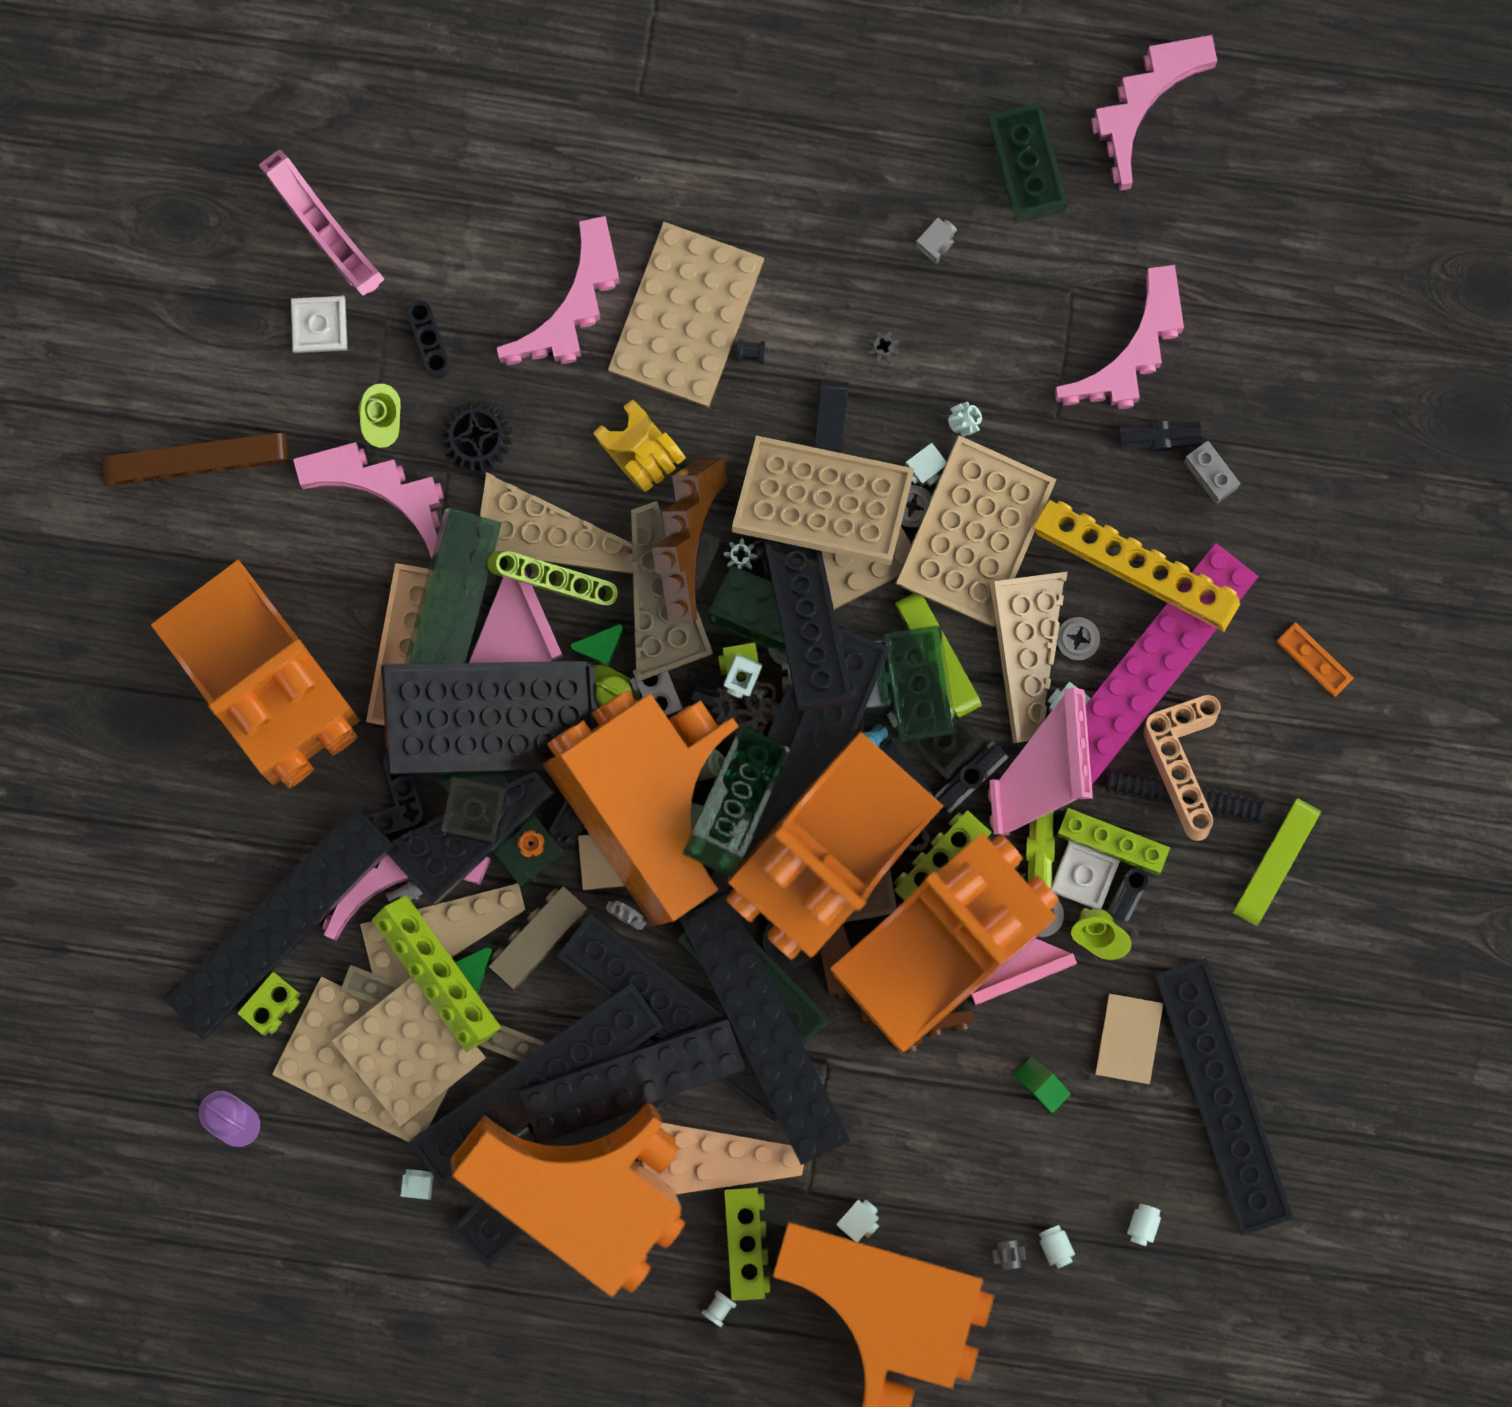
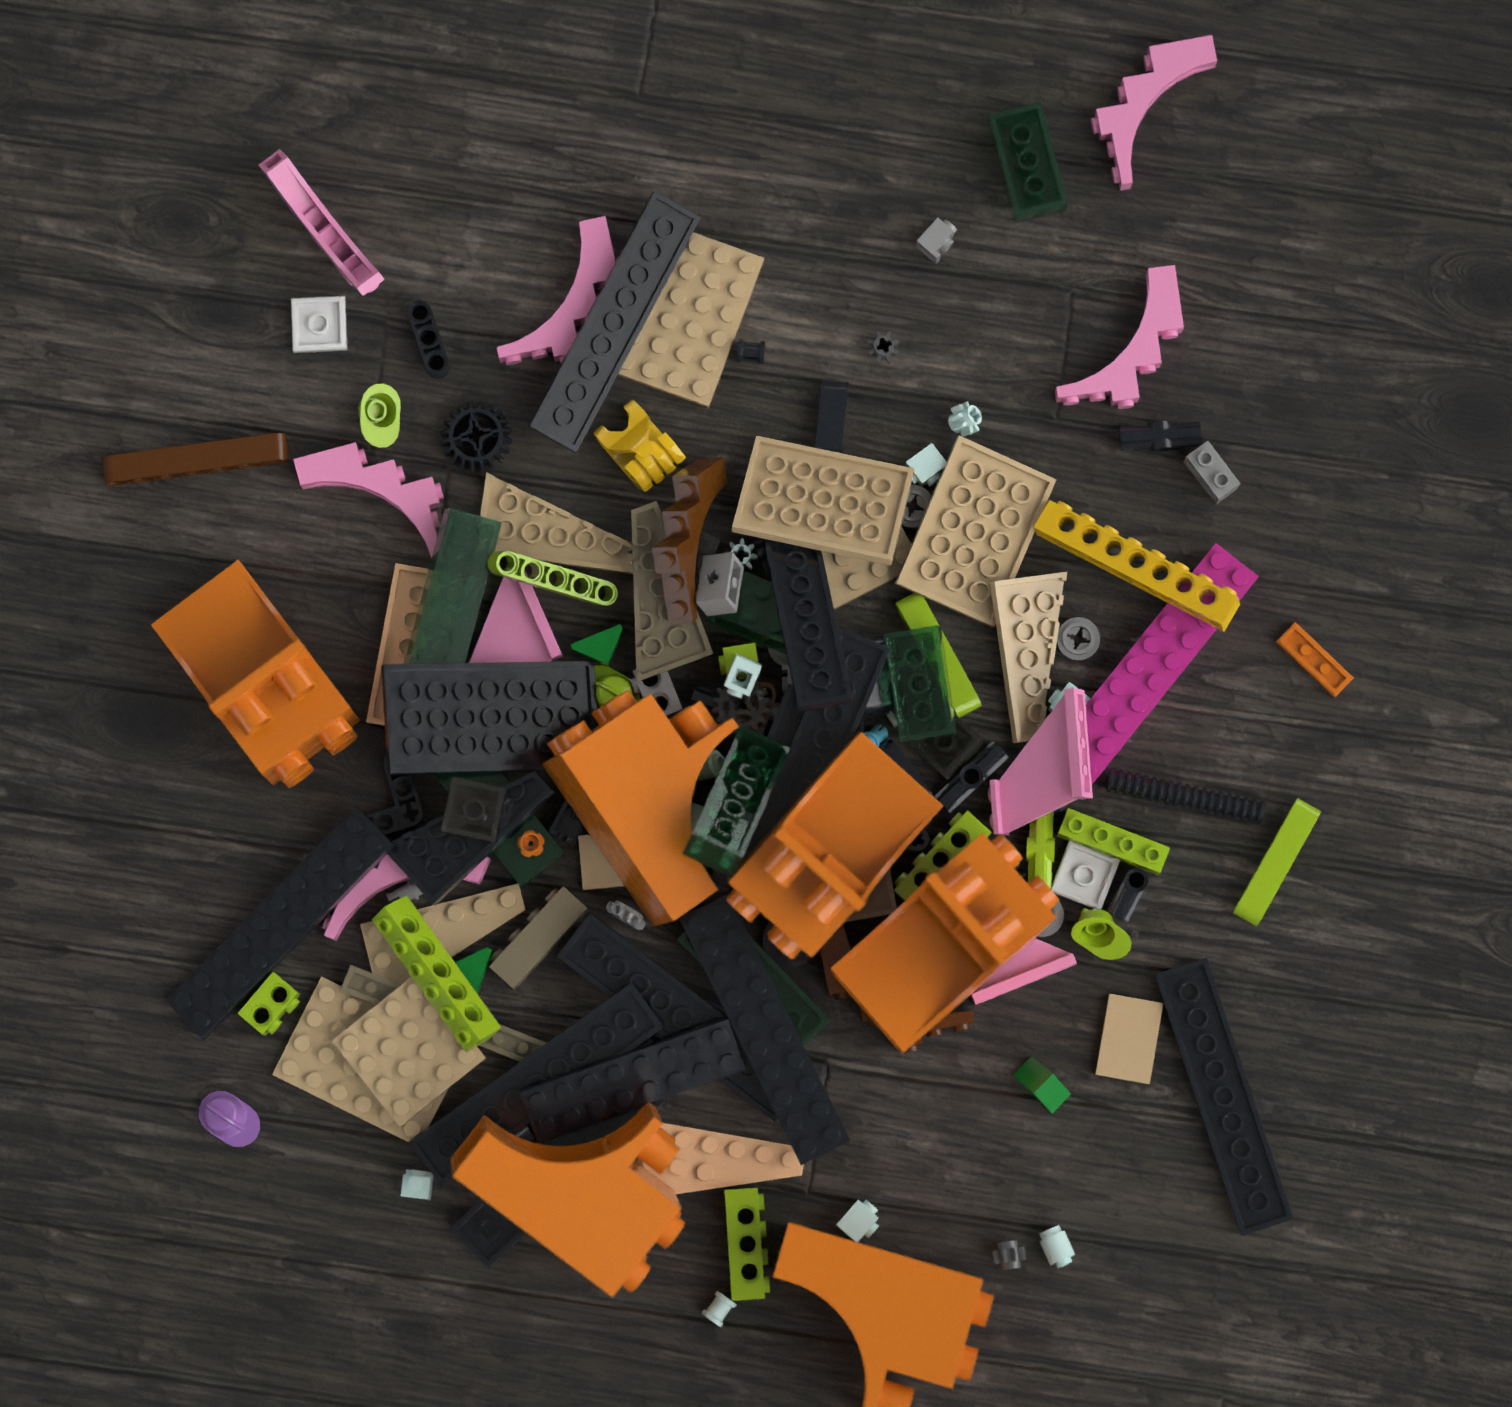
(614, 322): none -> black plate
(719, 584): none -> light grey brick
(1144, 1224): light aqua brick -> none
(1178, 762): light nougat beam -> none

